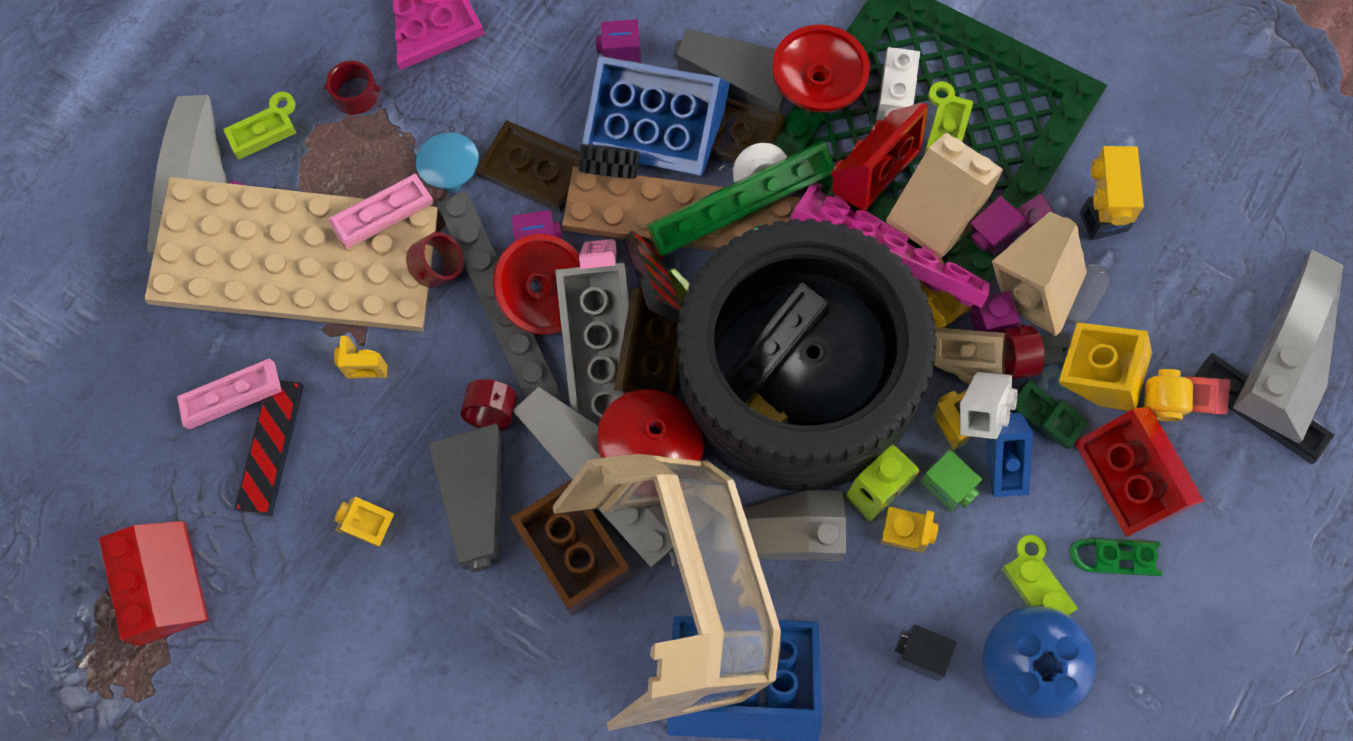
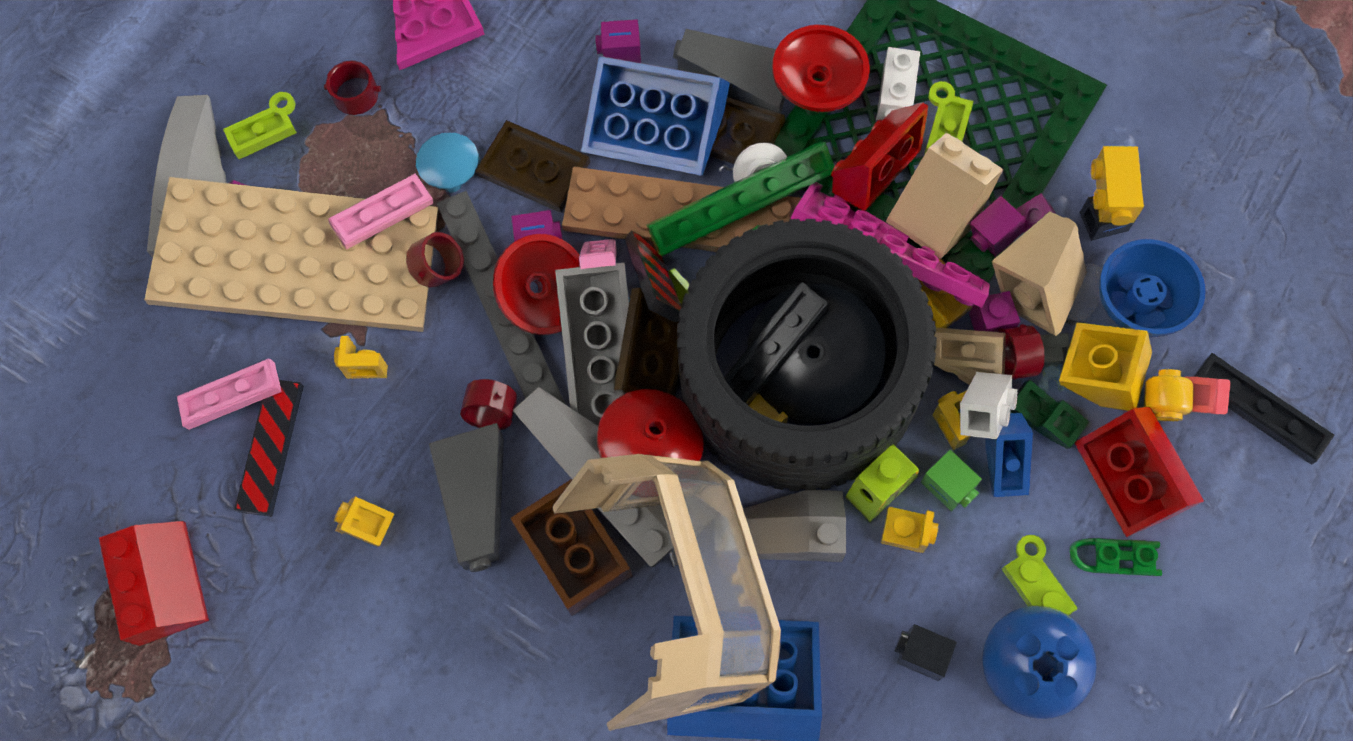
(608, 161): black tyre -> none
(1165, 280): none -> blue piece
(1297, 353): light grey wedge -> none

